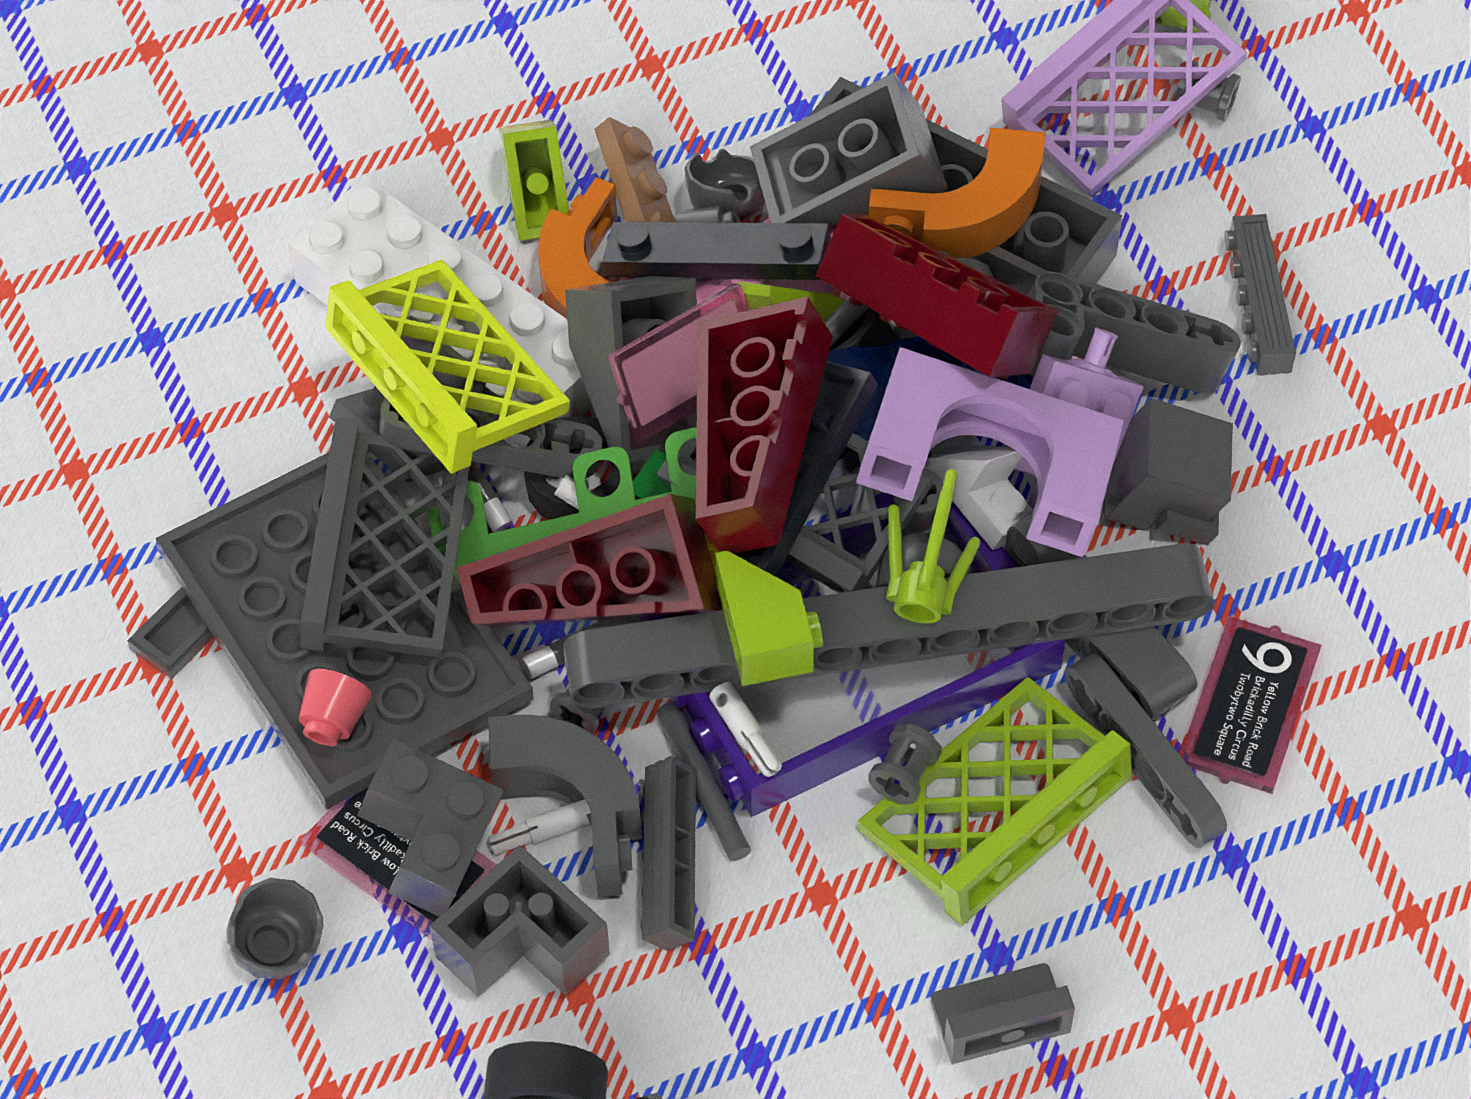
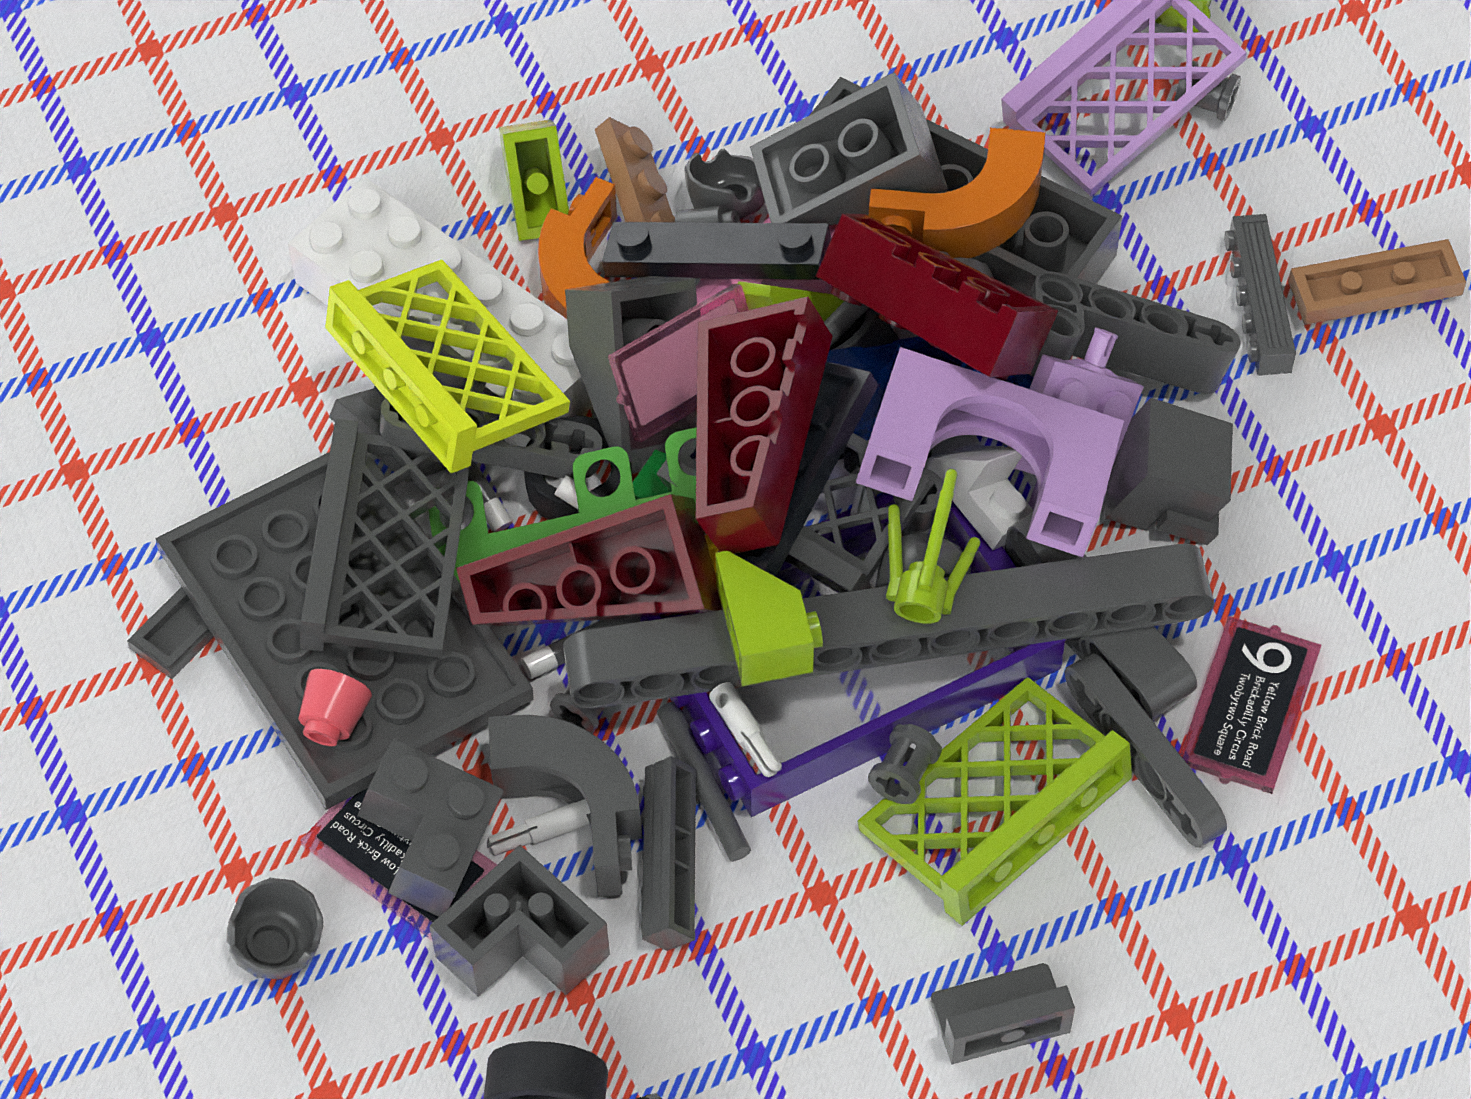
(1376, 281): none -> medium nougat plate

